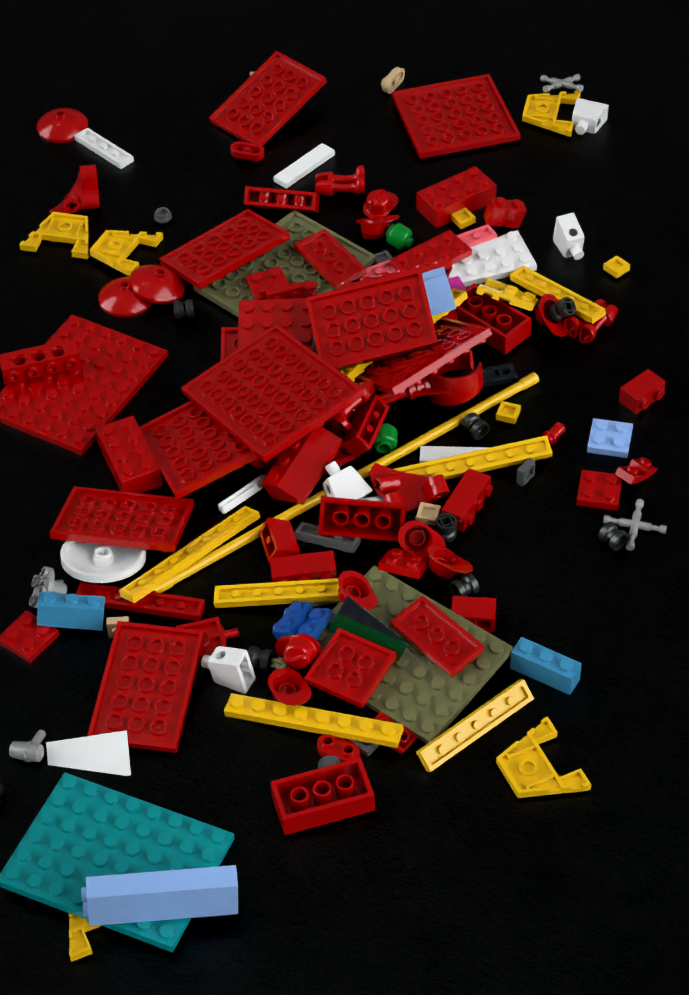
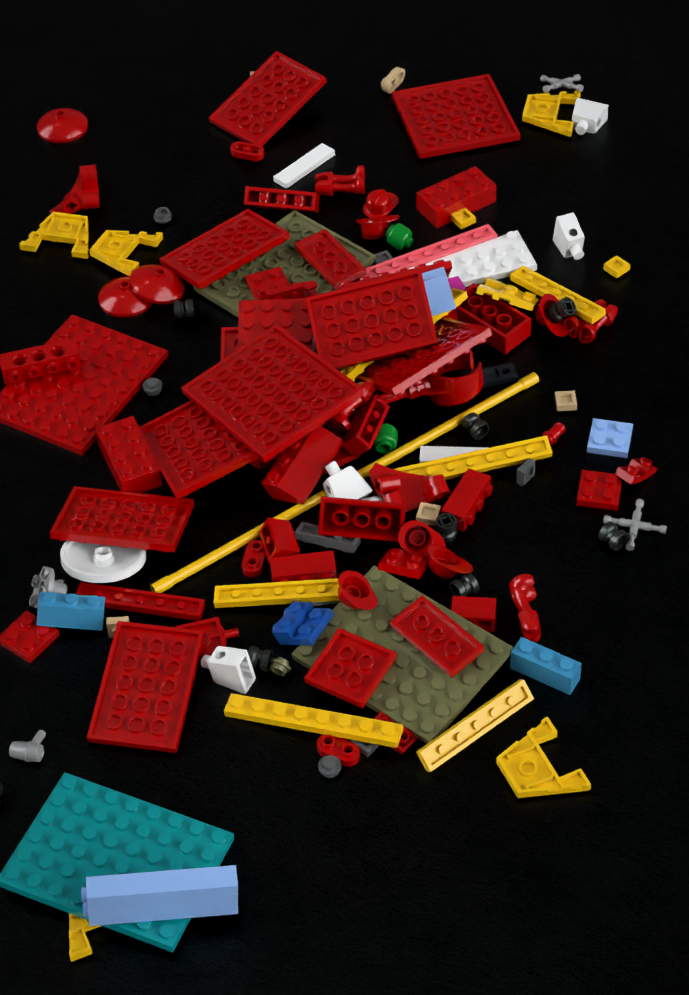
(92, 753): white sticker -> none
(104, 148): white tile -> none
(152, 386): none -> dark grey plate
(189, 554): yellow tile -> none
(241, 495): white axle -> none
(254, 559): none -> red plate
(289, 687): red piece -> none
(298, 650): red piece -> none
(322, 796): red brick -> none
(363, 624): sticker -> none
(442, 247): red plate -> none
(505, 212): red brick -> none
(508, 412): yellow plate -> none
(522, 593): none -> red piece
(565, 400): none -> tan plate
(642, 391): red brick -> none

